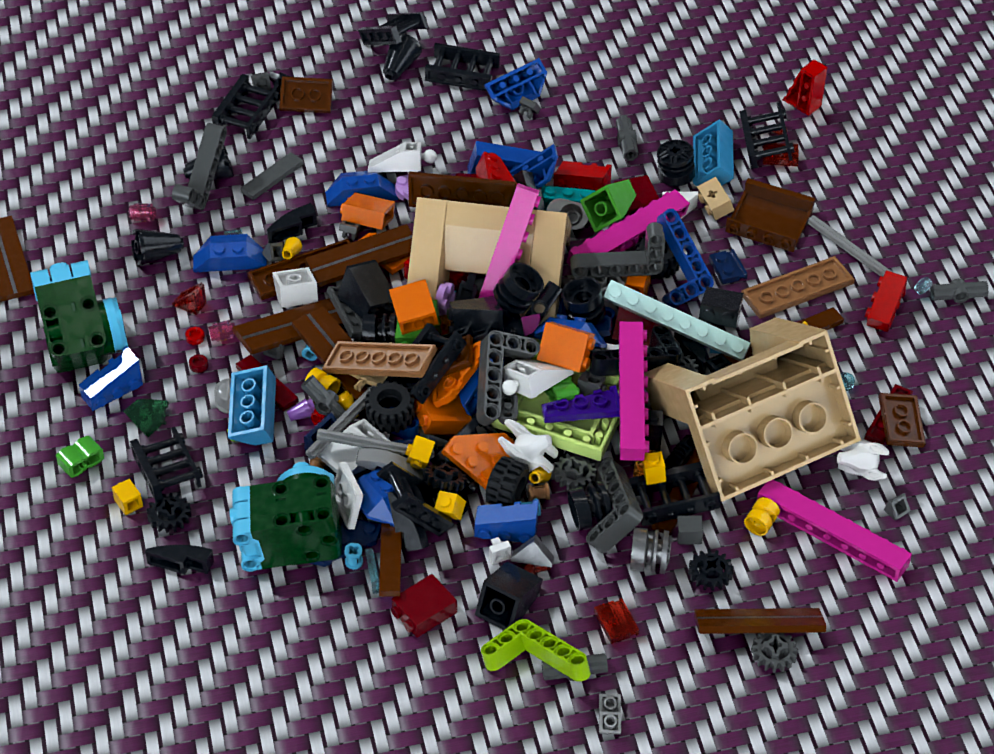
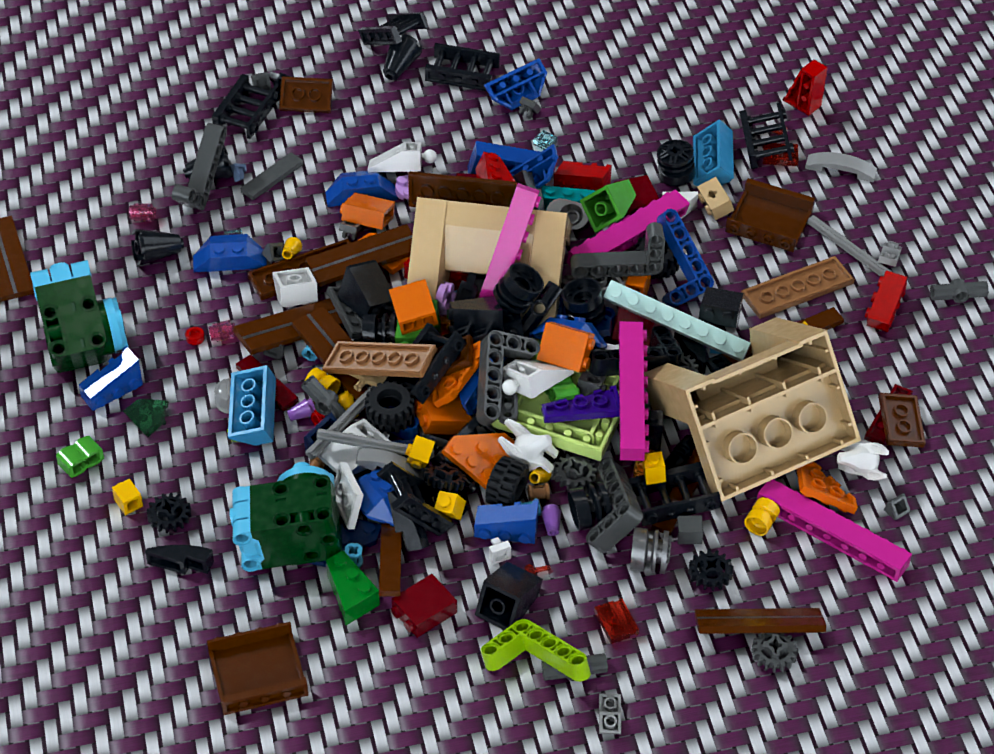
(152, 474): black fence -> none
(191, 299): clear red slope -> none
(198, 363): dark red tile -> none
(238, 171): none -> sand blue tile
(257, 668): none -> reddish brown panel
(292, 224): black slope -> none
(352, 588): none -> green wedge
(372, 570): clear light blue tile -> none
(530, 323): magenta tile -> none
(533, 553): flat silver slope -> none
(544, 140): none -> clear light blue plate
(551, 516): none -> medium lavender cone
(627, 138): dark grey piece -> none
(727, 266): dark blue plate -> none
(825, 489): none -> orange plate
(843, 162): none -> light grey slope
(848, 380): clear light blue tile -> none
(890, 253): none -> light grey slope
(923, 285): clear light blue tile -> none

